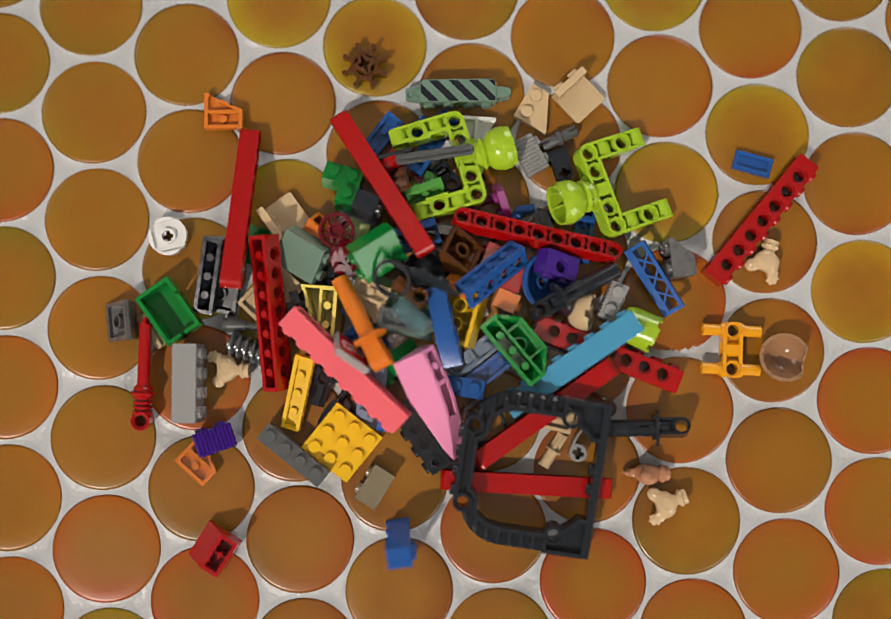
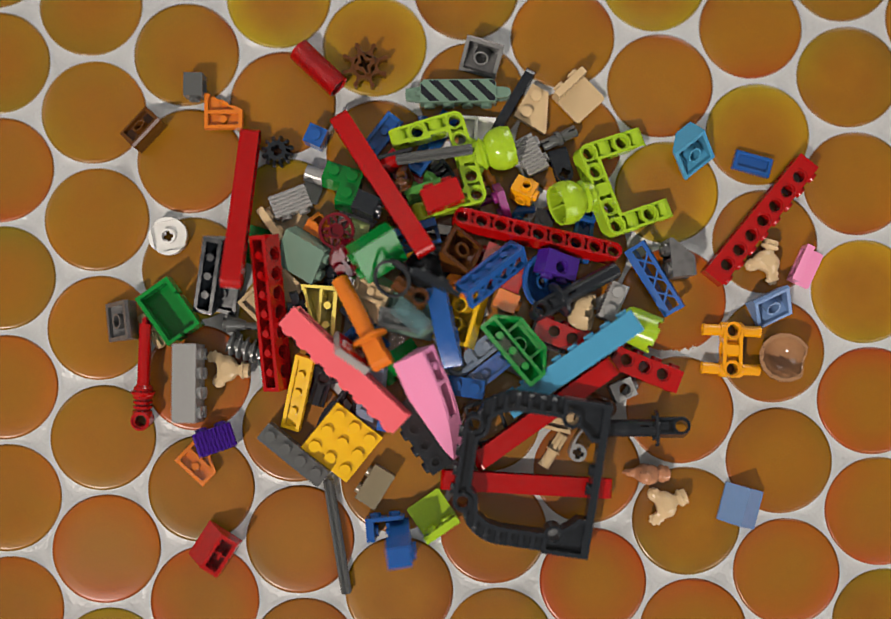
(143, 129): none -> reddish brown slope
(194, 86): none -> dark grey brick
(280, 144): none -> black gear
(291, 202): none -> light grey brick
(313, 182): none -> light grey panel
(316, 137): none -> blue brick
(318, 68): none -> red piece
(337, 536): none -> dark grey axle
(372, 530): none -> blue bracket
(433, 515): none -> lime bracket
(441, 195): none -> red brick
(481, 57): none -> flat silver slope
(514, 98): none -> black beam
(524, 191): none -> light orange brick
(614, 391): none -> light grey brick
(691, 149): none -> dark azure slope
(739, 505): none -> medium blue slope
(770, 306): none -> medium blue slope
(805, 266): none -> bright pink panel

